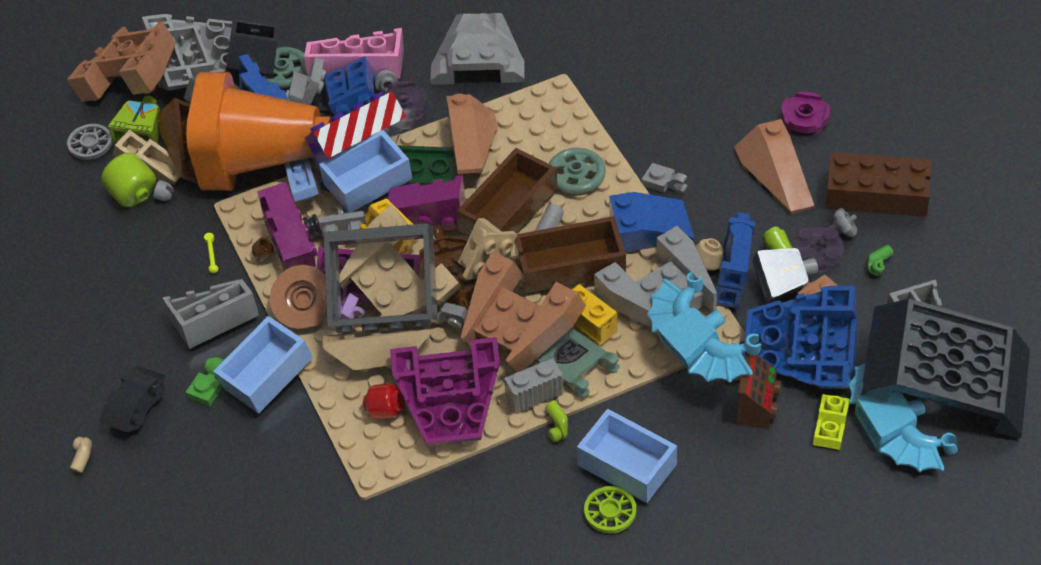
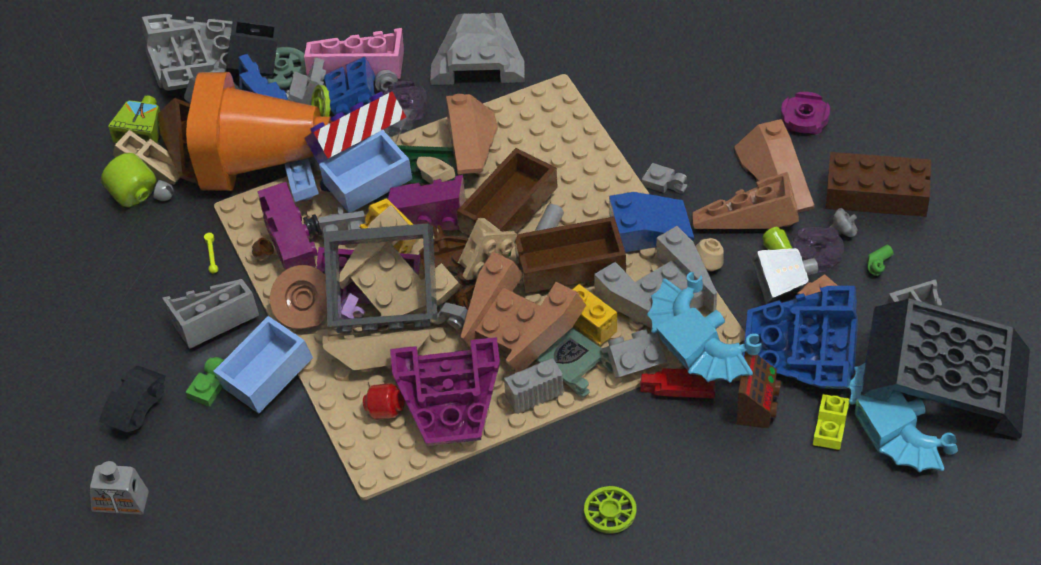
(83, 447): tan arm -> none
(89, 141): light grey wheel -> none
(117, 490): none -> light grey torso
(134, 56): nougat wedge -> none
(321, 99): none -> lime wheel
(434, 169): none -> tan plate
(560, 419): lime arm -> none
(578, 170): sand green plate -> none
(627, 455): light blue piece -> none
(634, 354): none -> light grey bracket
(677, 384): none -> red hinge
(736, 260): blue hips -> none
(762, 207): none -> nougat wedge

